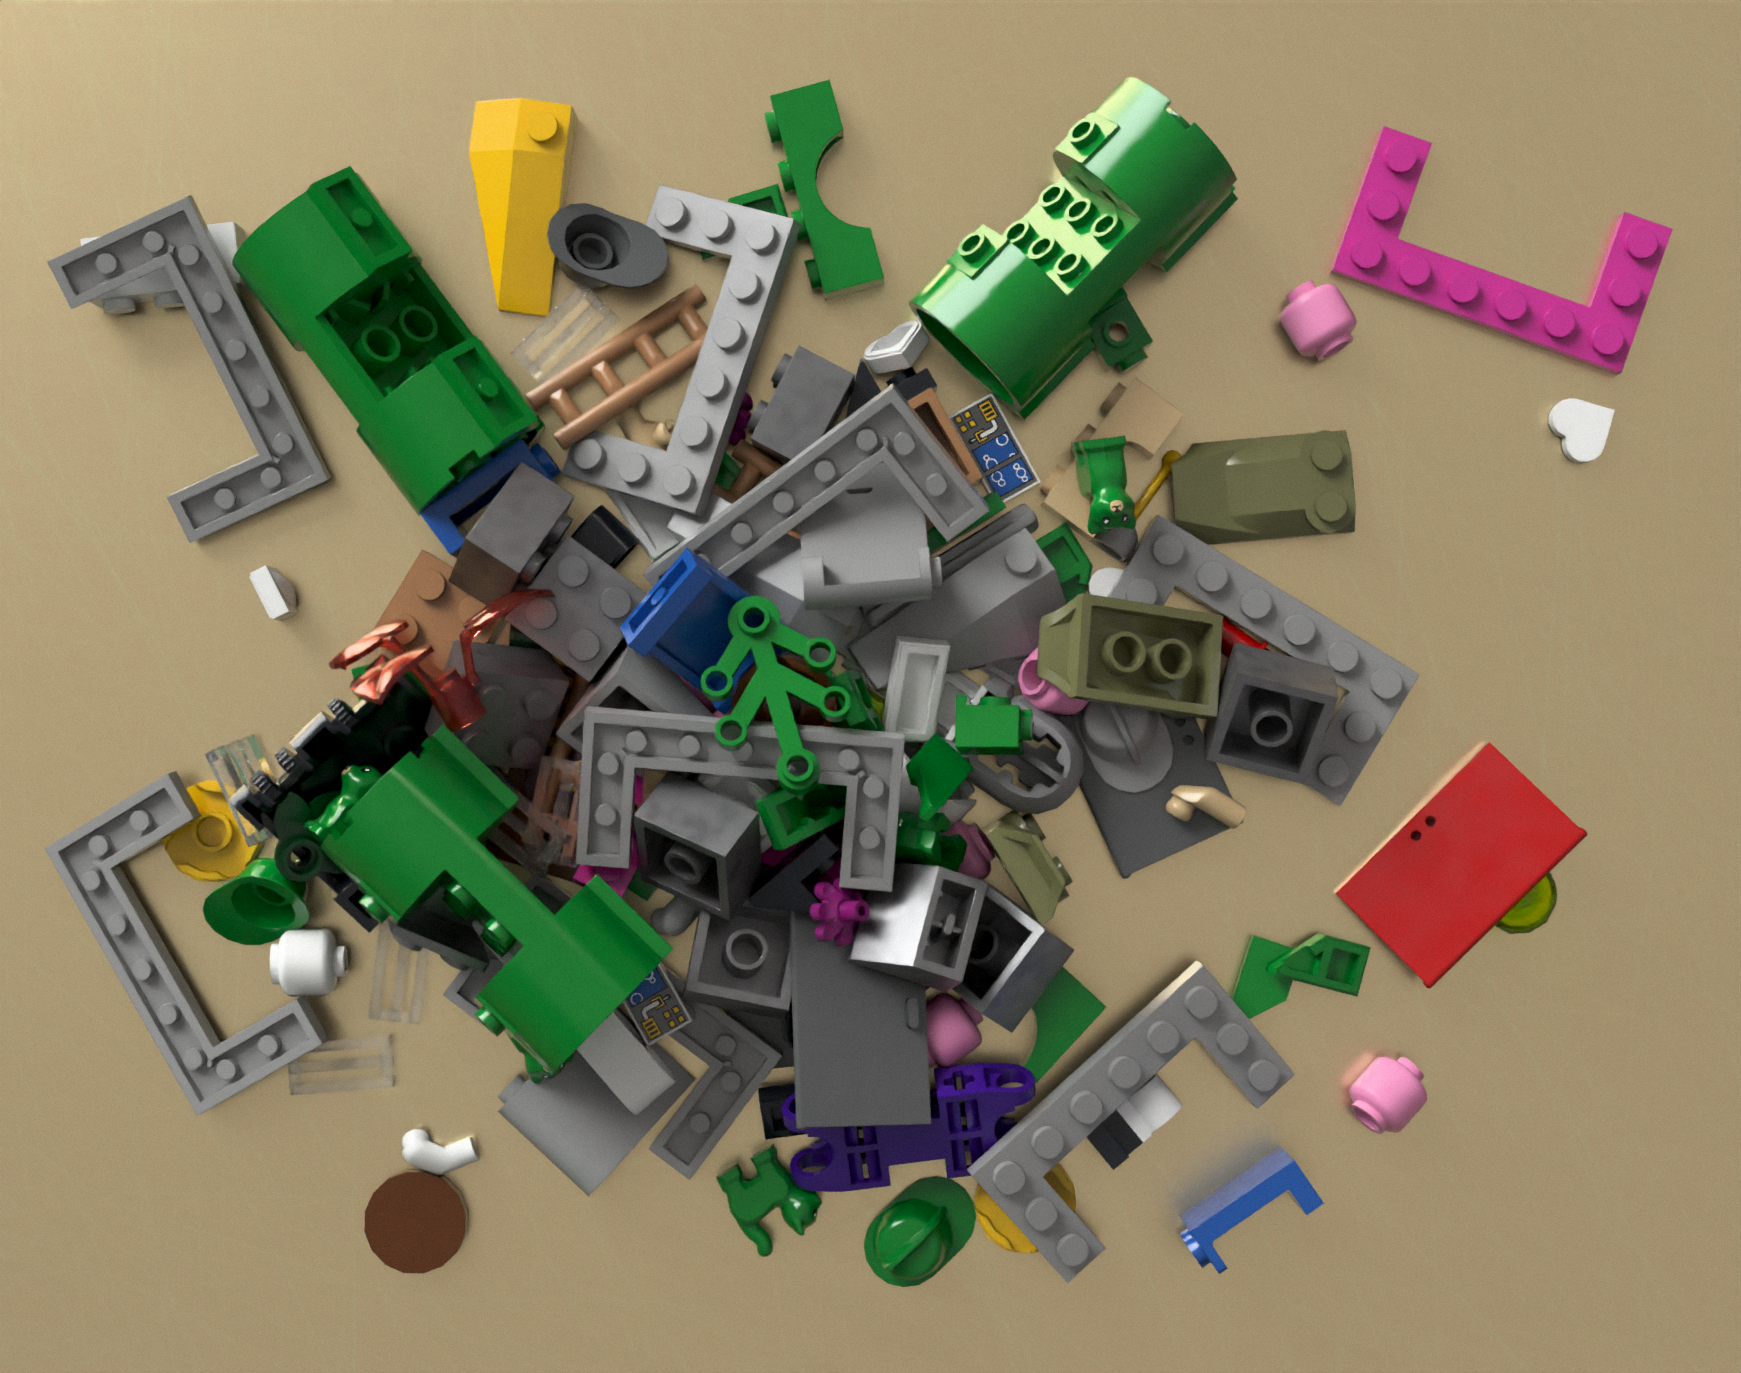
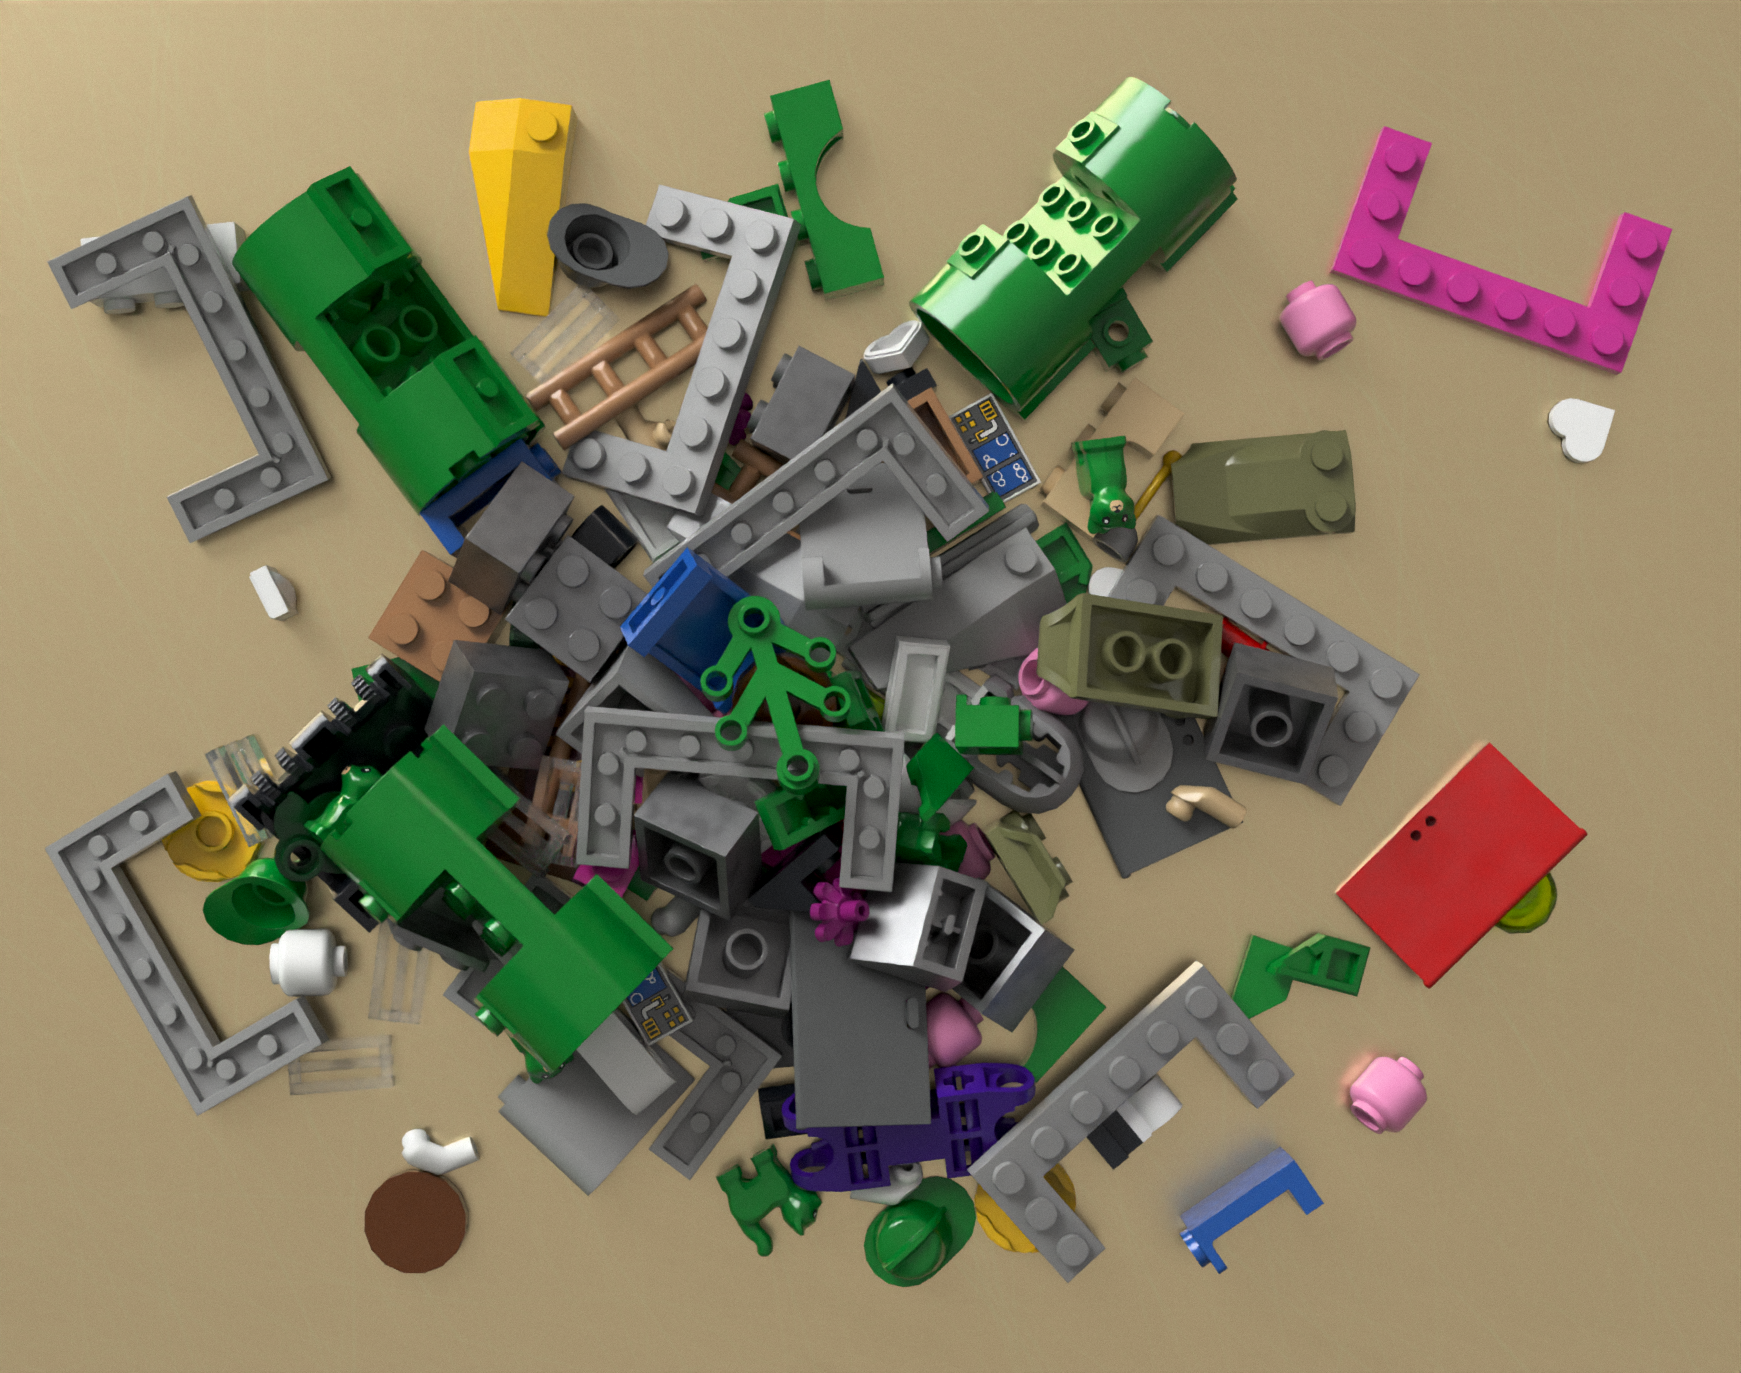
(449, 691): clear red plant -> none
(903, 1180): none -> white arm

